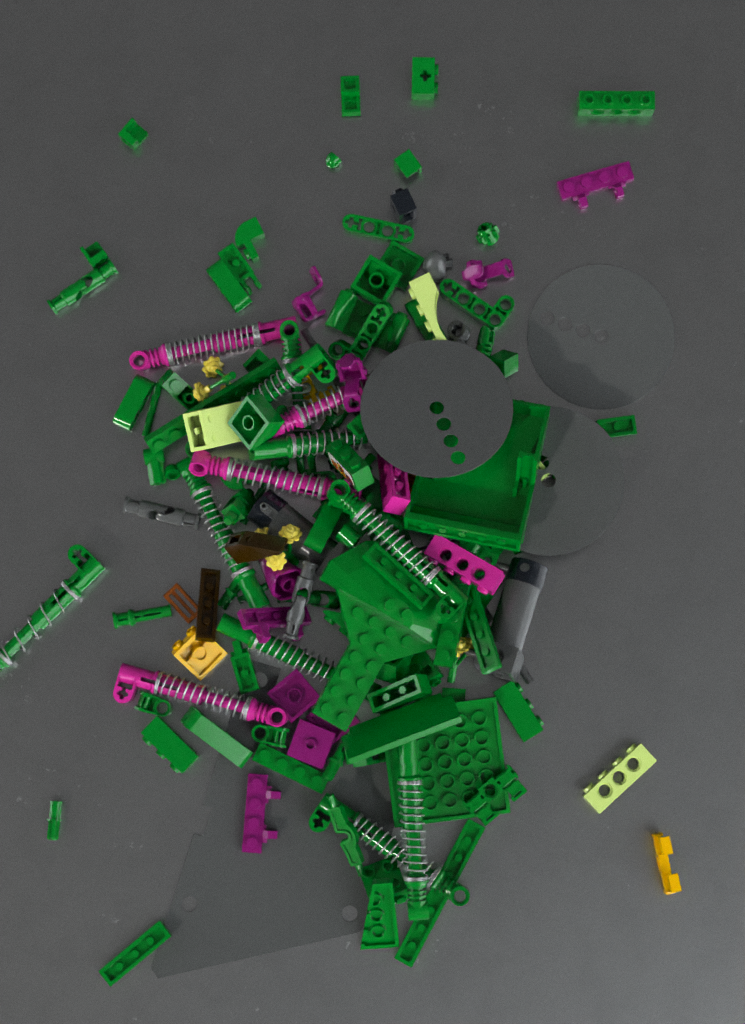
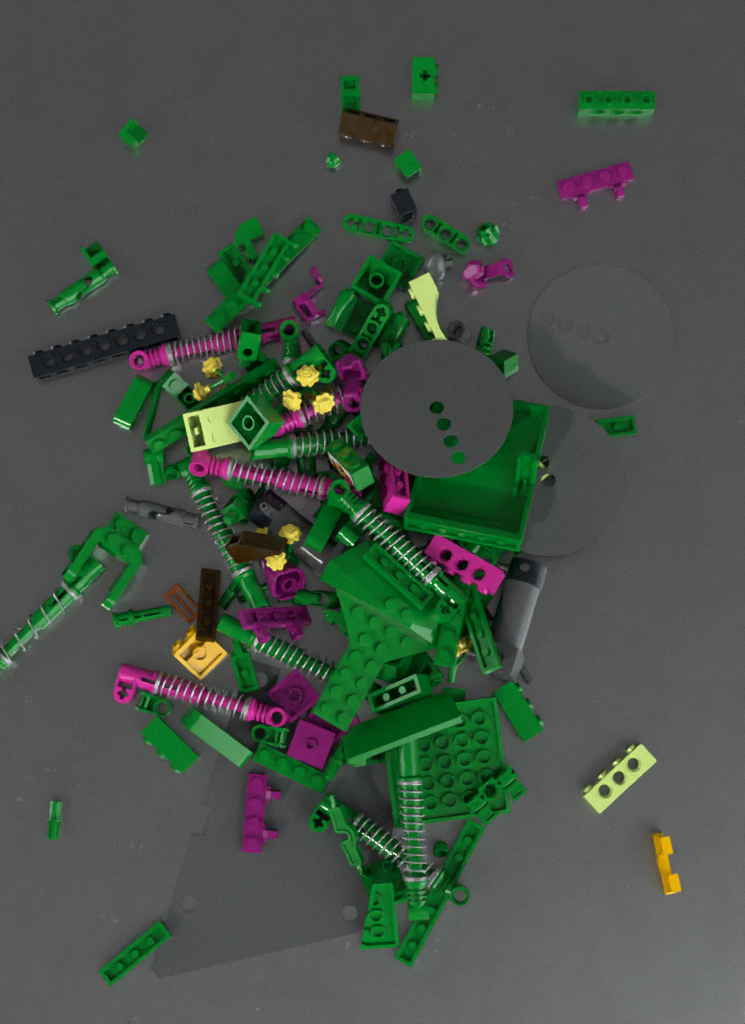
(115, 350): none -> black brick
(119, 539): none -> green plate
(233, 305): none -> green plate
(248, 341): none -> green torso
(264, 269): none -> green hinge
(297, 612): dark grey piece -> none
(307, 377): none -> light yellow plant
(368, 127): none -> dark brown brick
(387, 348): none -> green wheel
(440, 849): none -> green hinge
(450, 243): none -> green beam
(474, 301): green beam -> none

